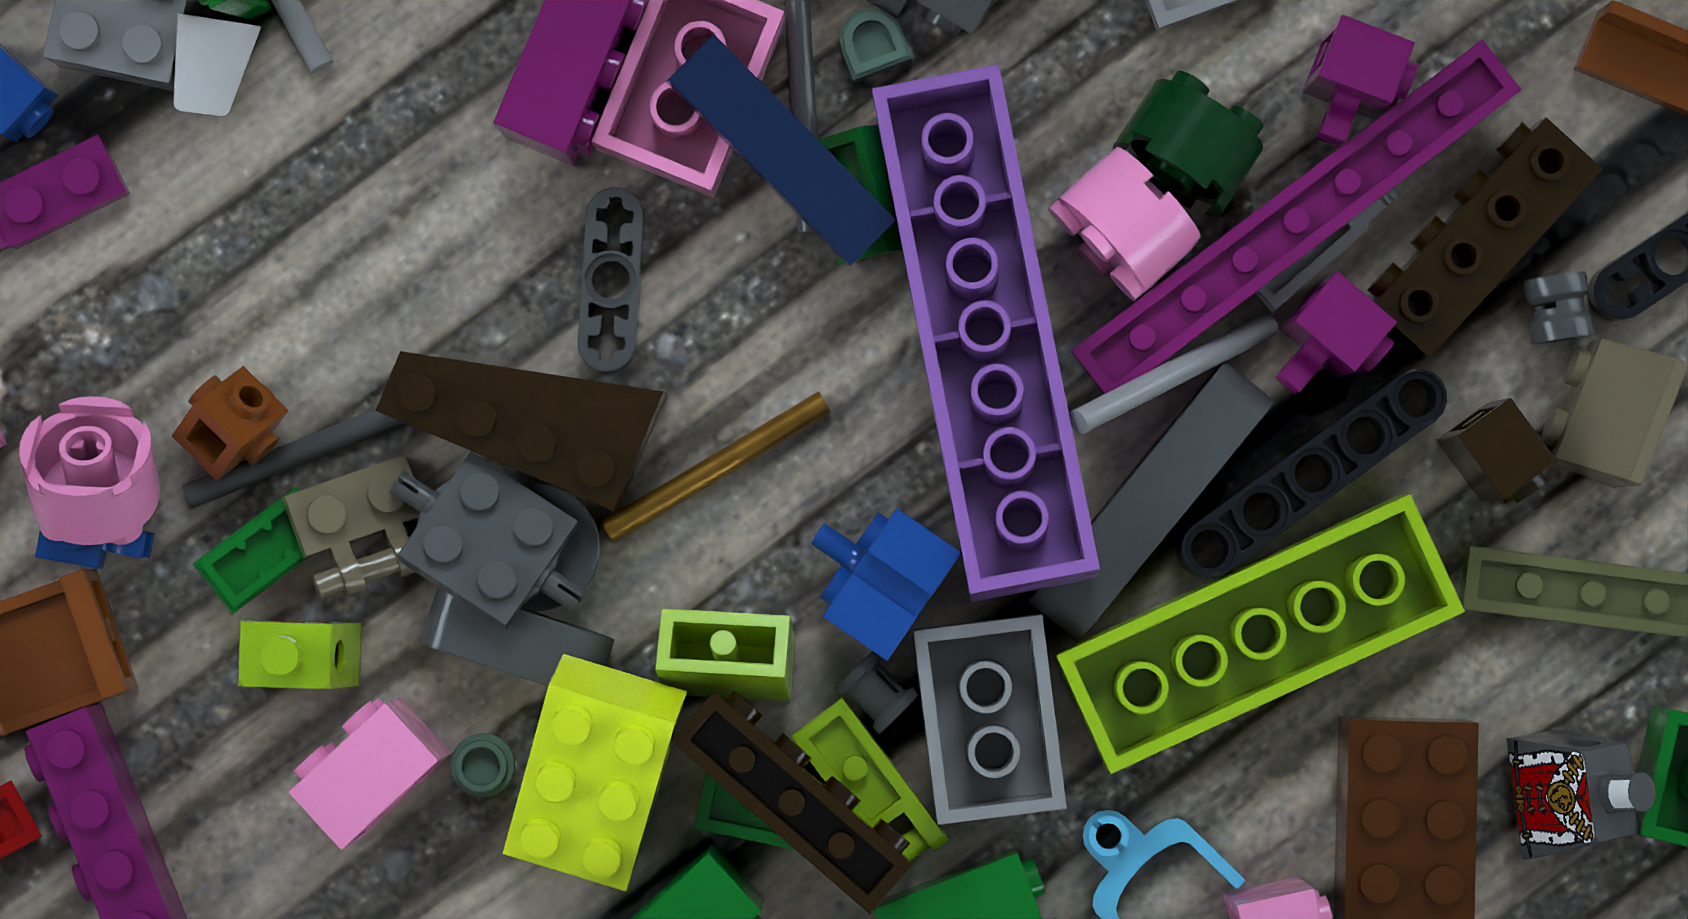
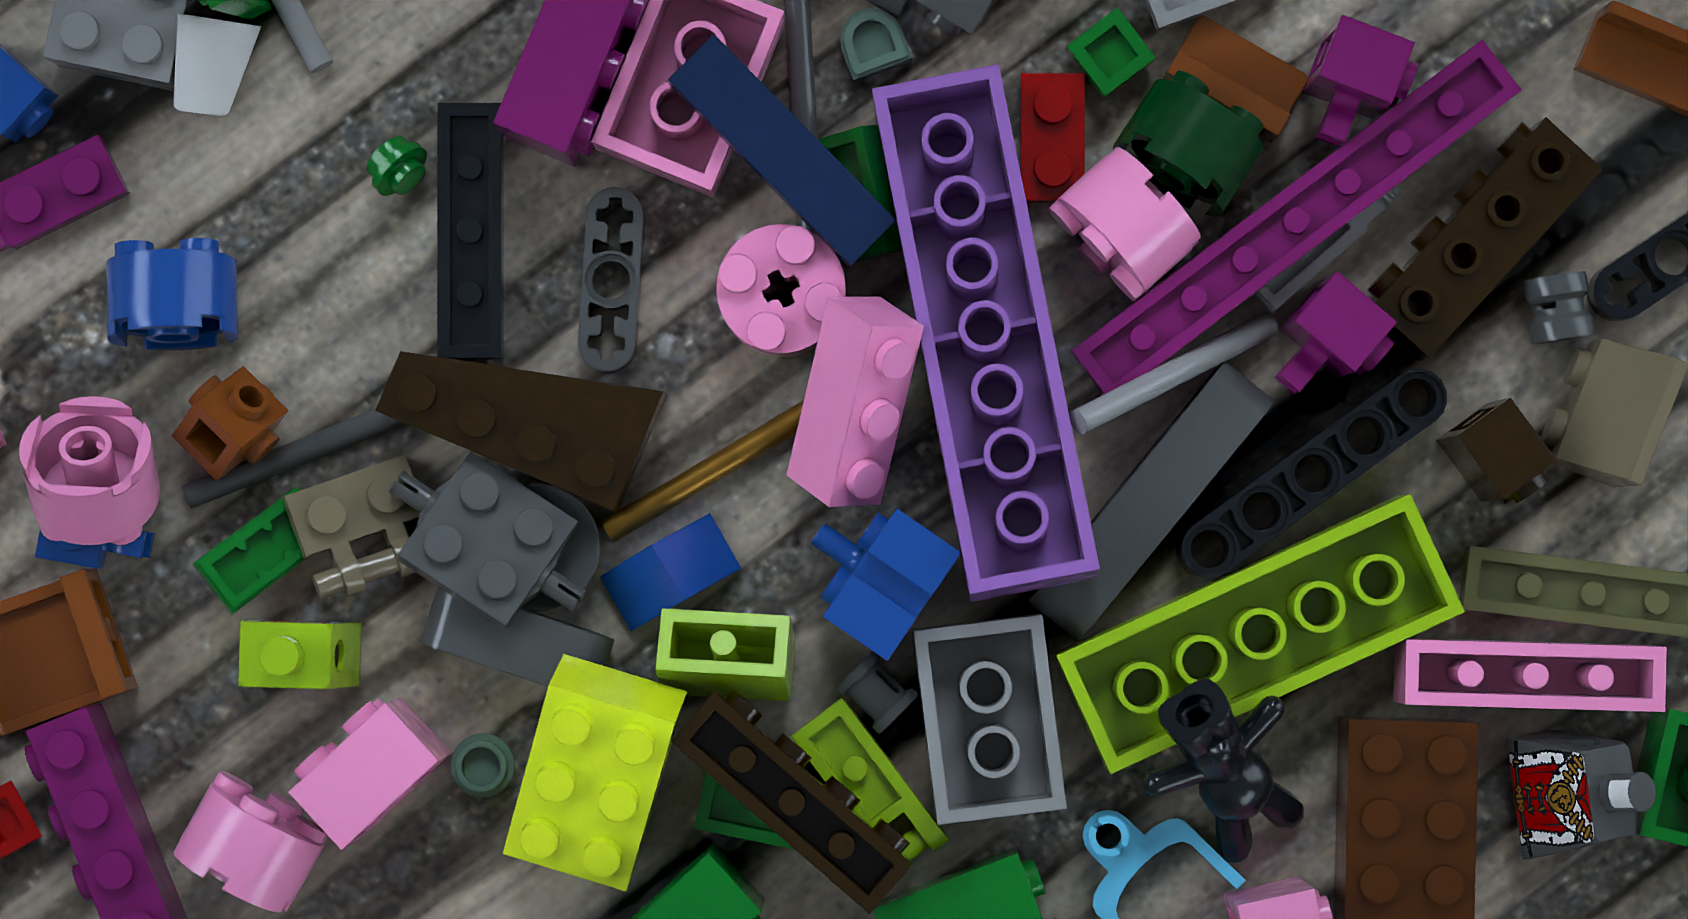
(171, 294): none -> blue brick
(251, 843): none -> bright pink brick
(397, 166): none -> green plate
(470, 232): none -> black plate
(670, 571): none -> blue slope
(746, 278): none -> bright pink brick
(854, 401): none -> bright pink brick
(1051, 133): none -> red plate
(1110, 53): none -> green plate
(1222, 761): none -> black animal
(1240, 74): none -> dark orange panel
(1530, 674): none -> bright pink brick

